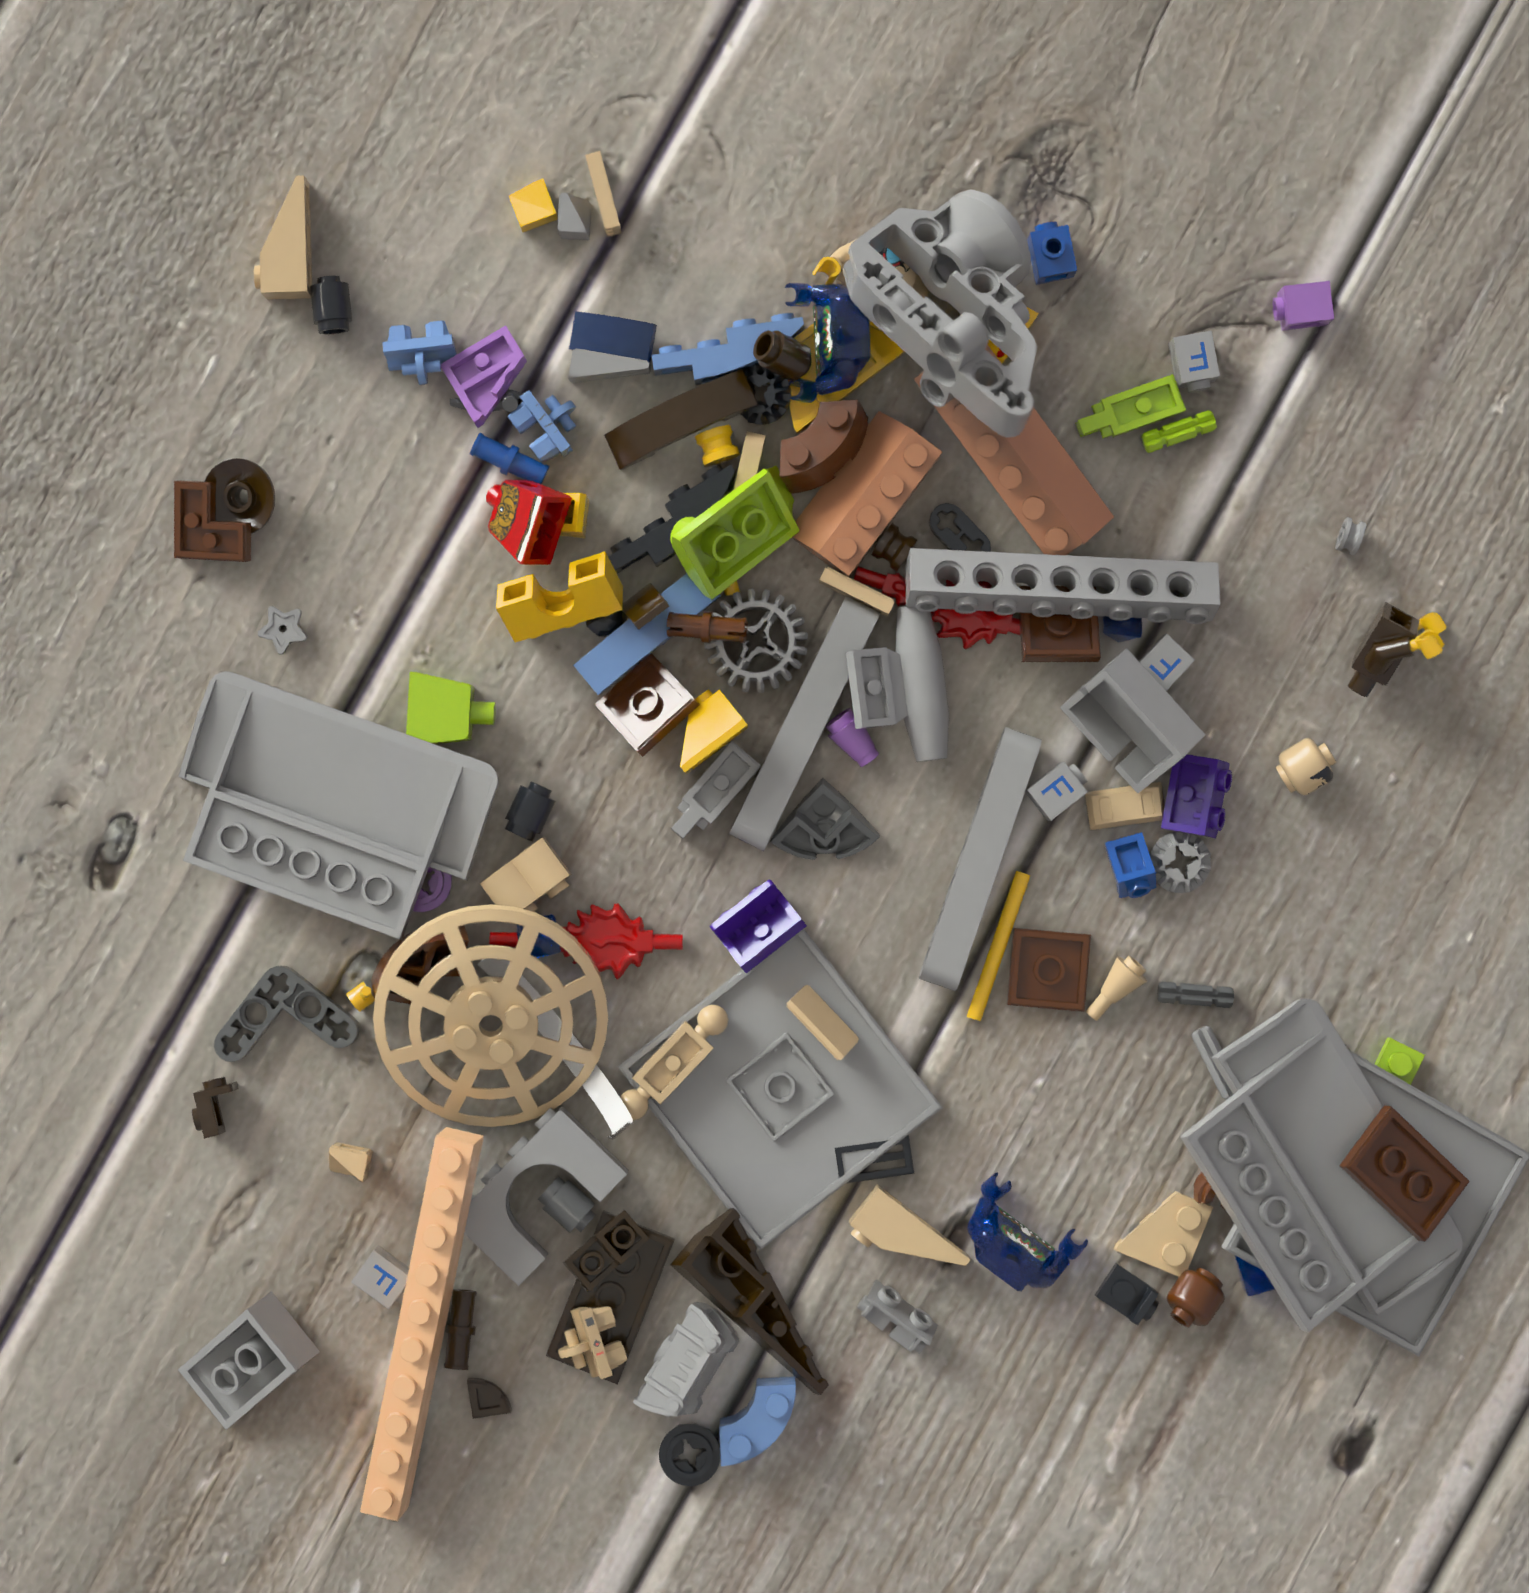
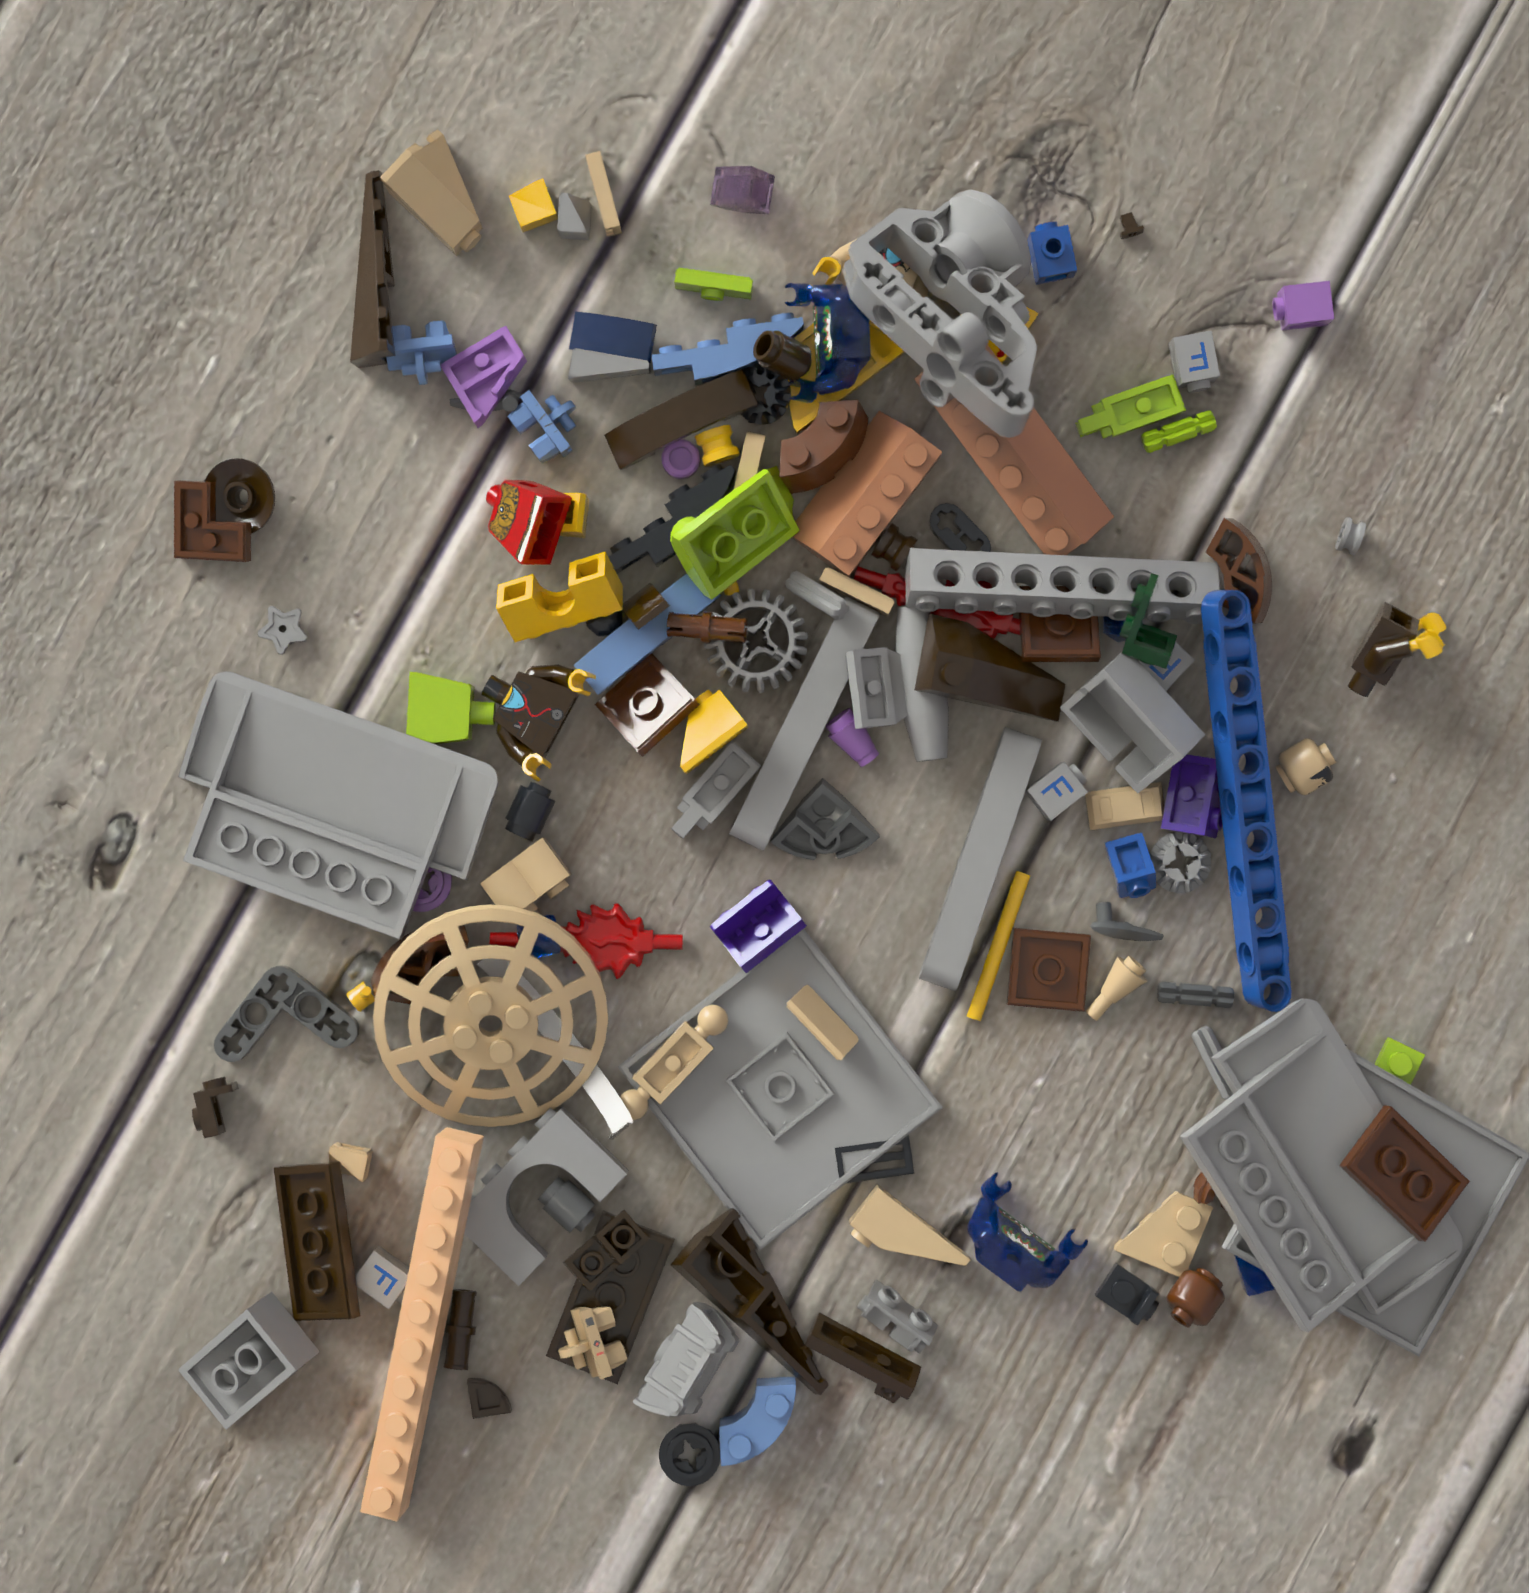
(287, 252): tan slope -> none
(317, 1241): none -> dark brown tile
(331, 305): black brick -> none
(372, 315): none -> dark brown wedge
(433, 191): none -> tan slope
(508, 459): blue pin -> none
(534, 710): none -> dark brown torso
(681, 459): none -> medium lavender tile
(713, 285): none -> lime plate
(742, 189): none -> clear purple brick
(817, 595): none -> light grey axle
(892, 1373): none -> dark brown hinge
(977, 669): none -> dark brown wedge
(1120, 930): none -> dark grey bar
(1130, 227): none -> dark brown piece
(1144, 641): none -> dark green bracket
(1243, 566): none -> reddish brown brick
(1246, 799): none -> blue beam

